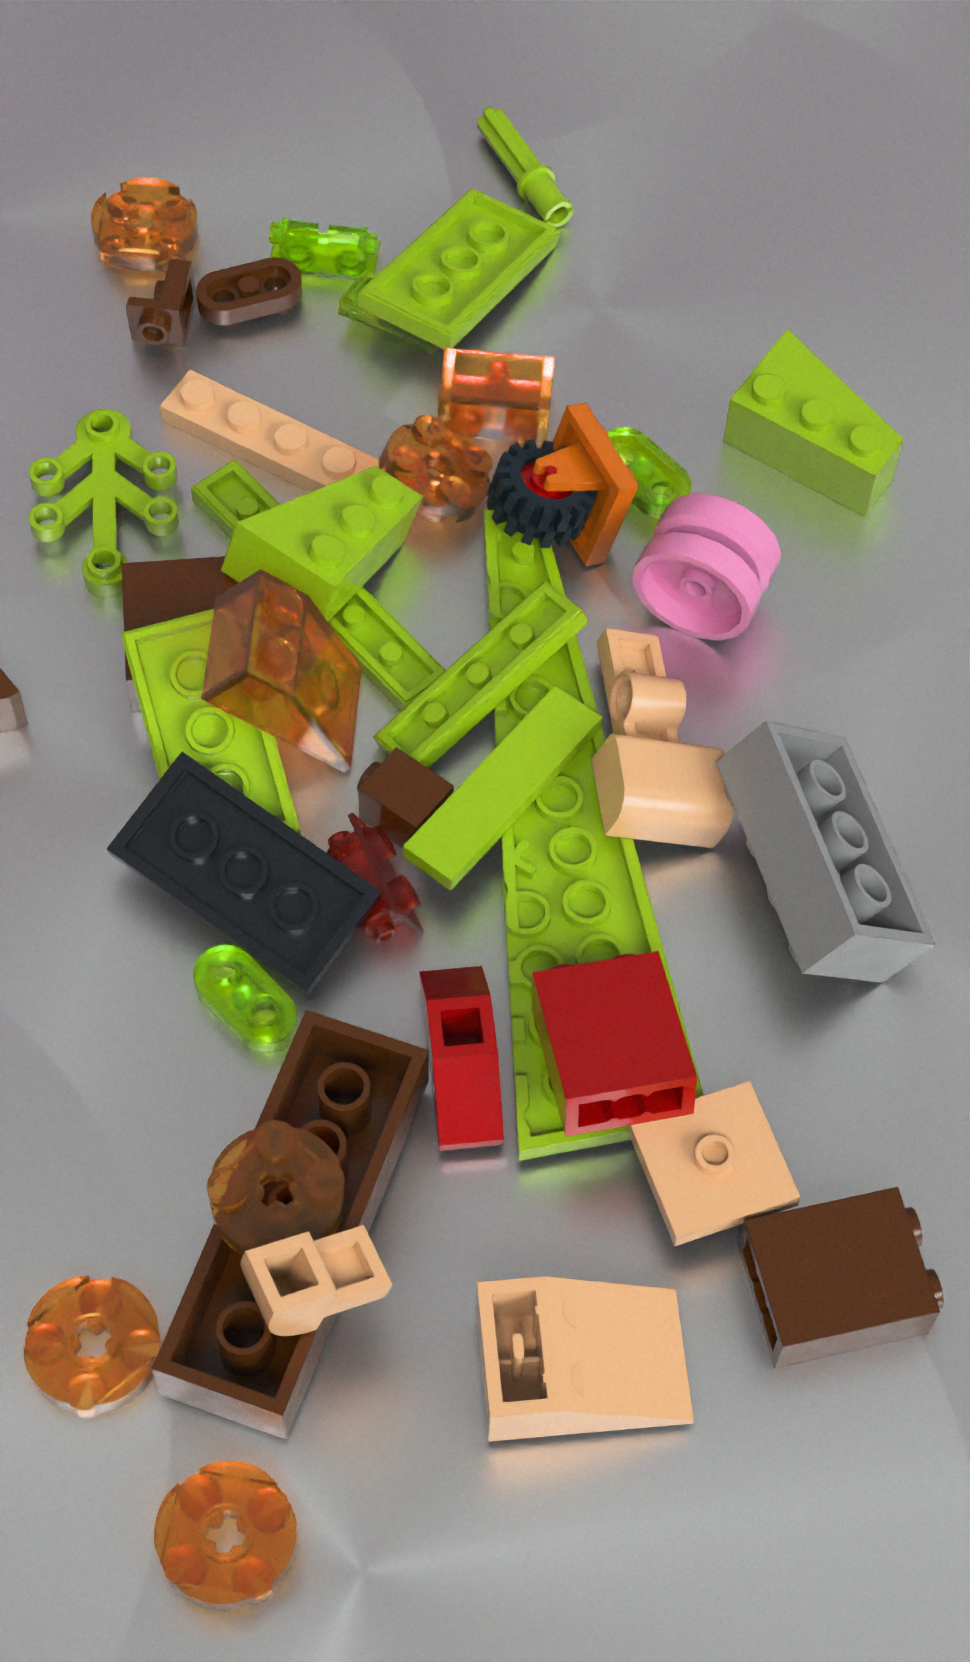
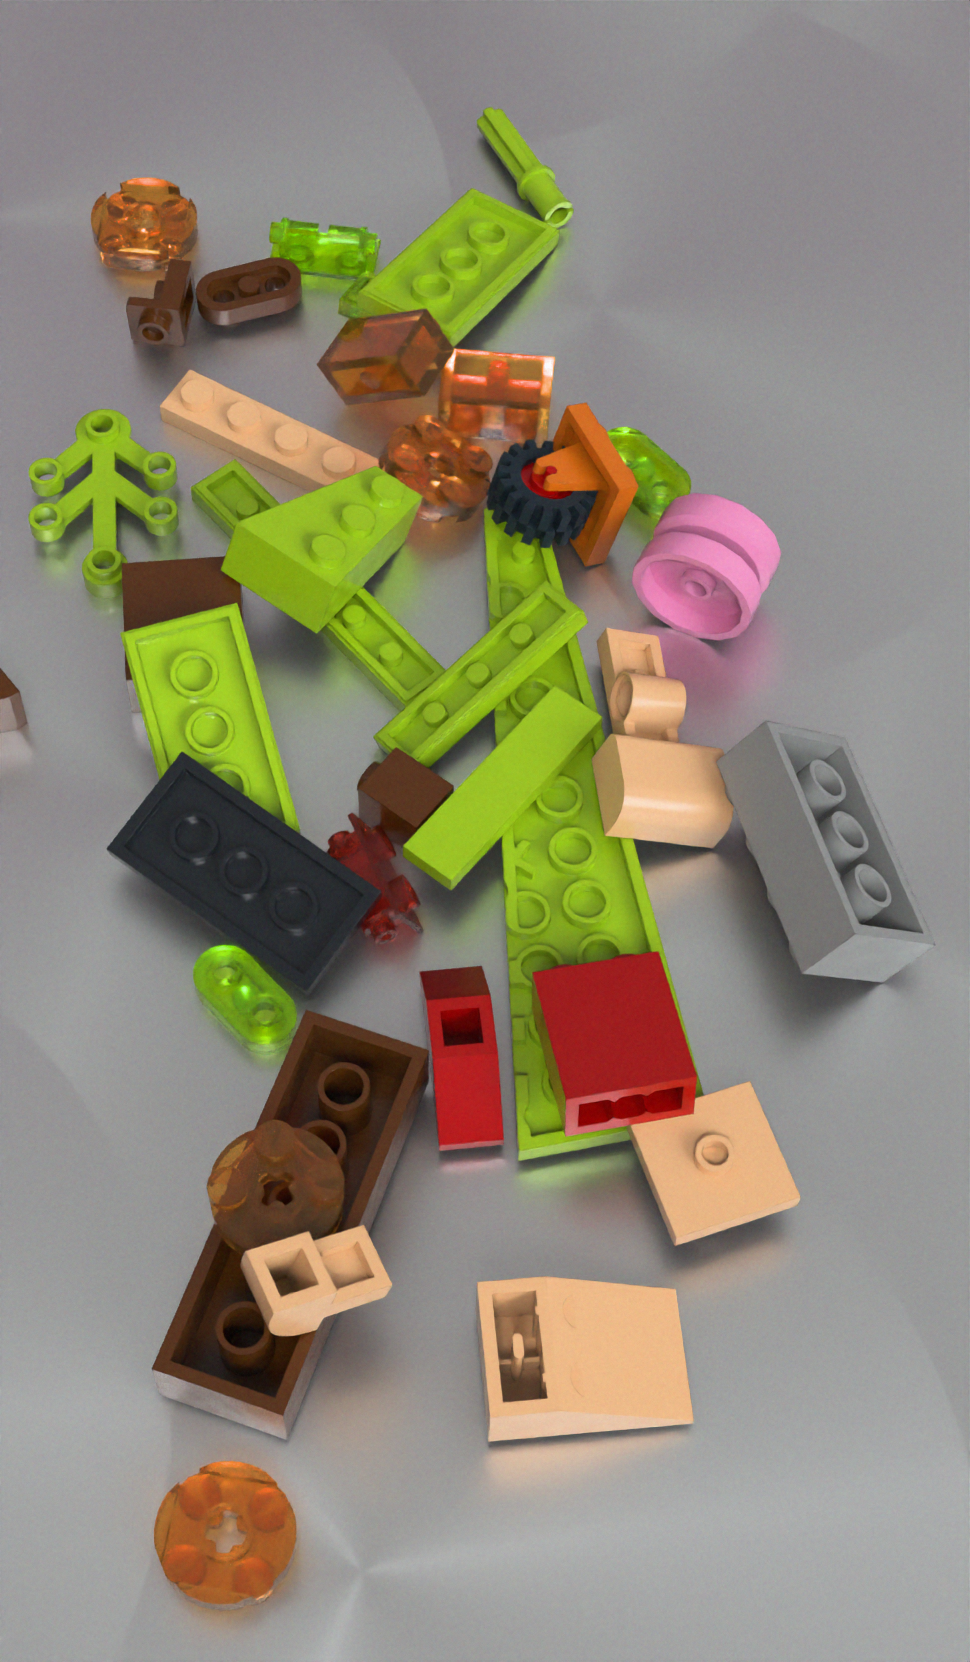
(91, 1383): clear orange plate -> none
(283, 668): clear orange slope -> none
(386, 357): none -> clear orange brick
(813, 427): lime wedge -> none
(839, 1276): reddish brown brick -> none

